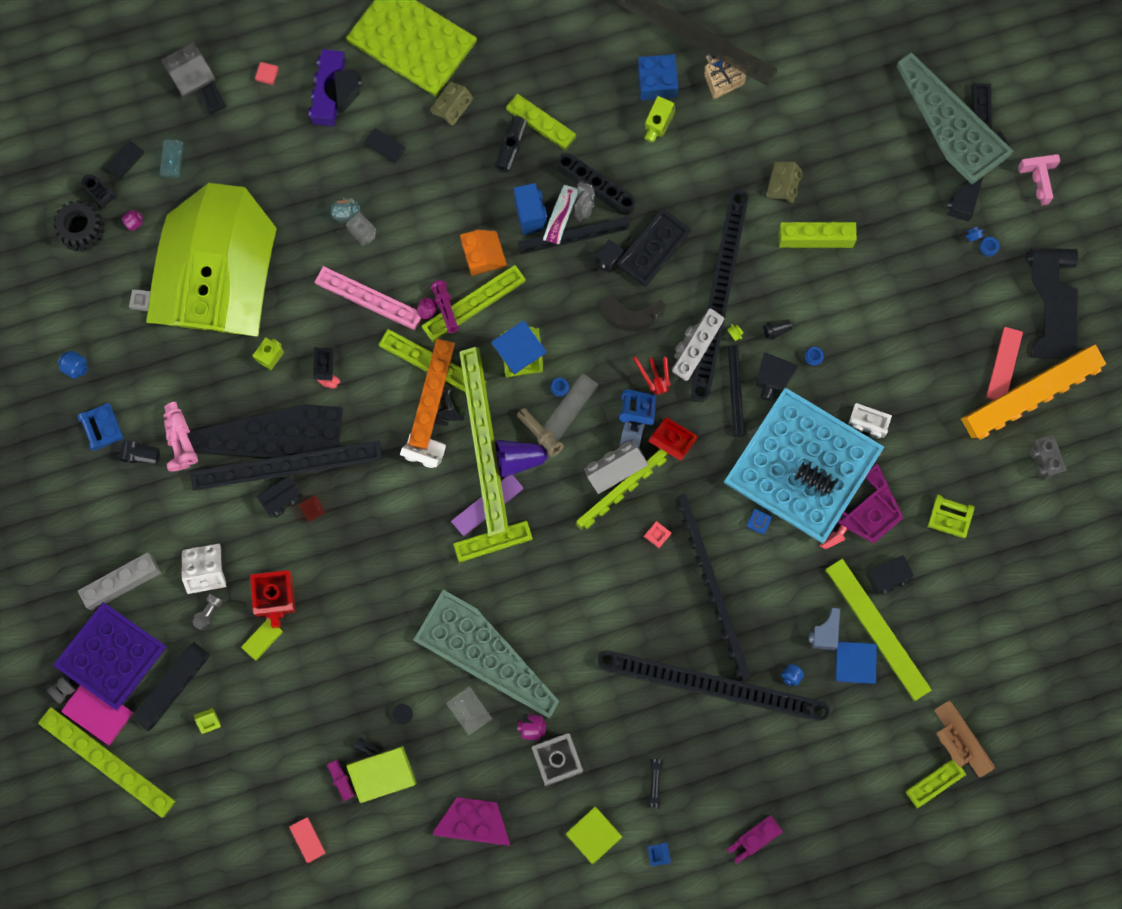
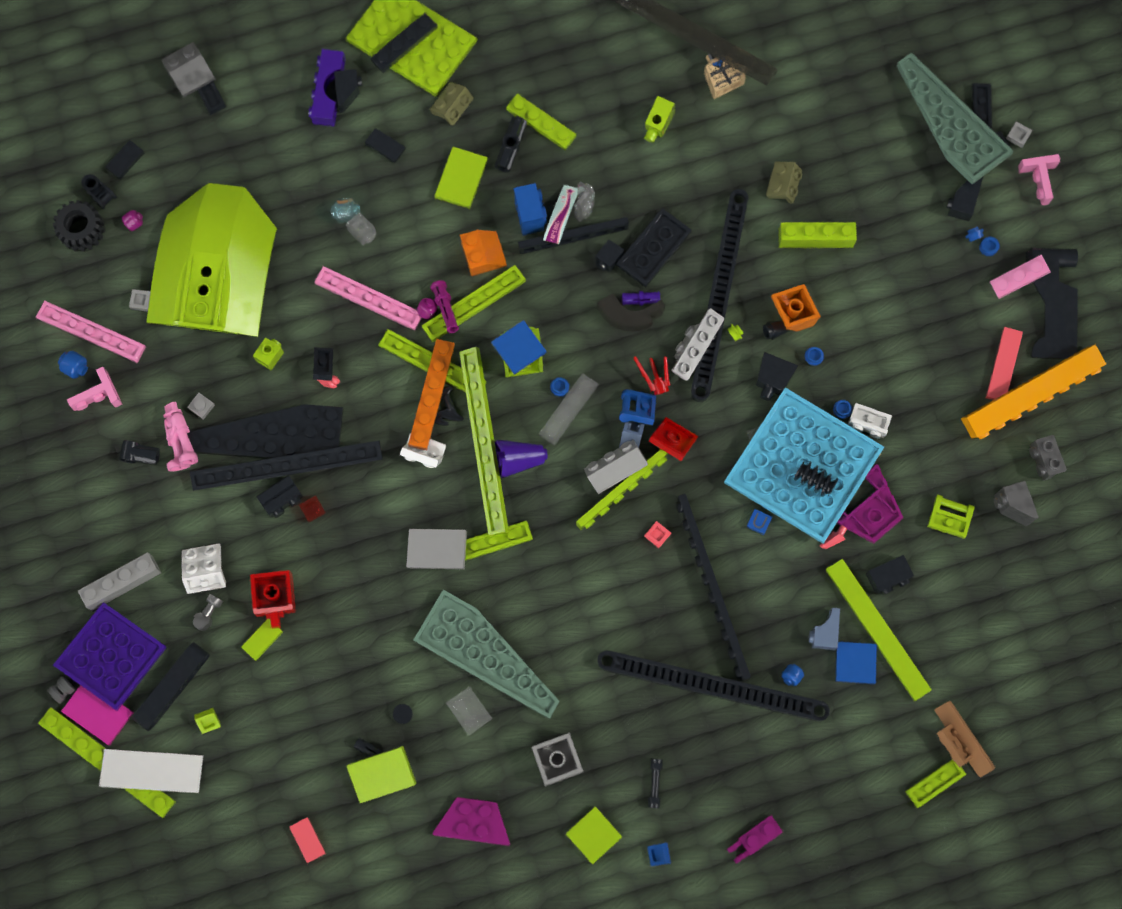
(90, 331): none -> bright pink tile
(96, 393): none -> bright pink bracket
(106, 424): blue plate -> none
(151, 771): none -> white sticker
(171, 159): clear light blue plate -> none
(201, 406): none -> light grey plate
(266, 73): coral tile -> none
(340, 780): magenta pin -> none
(404, 42): none -> black plate
(436, 549): none -> light grey tile
(461, 177): none -> lime tile
(475, 513): medium lavender tile -> none
(532, 727): magenta head -> none
(544, 437): dark tan pin -> none
(593, 176): black beam -> none
(640, 298): none -> dark purple pin
(657, 77): blue brick -> none
(736, 394): black axle -> none
(796, 308): none -> orange slope
(842, 409): none -> blue plate
(1016, 503): none -> flat silver slope
(1019, 134): none -> light grey plate
(1020, 276): none -> bright pink plate

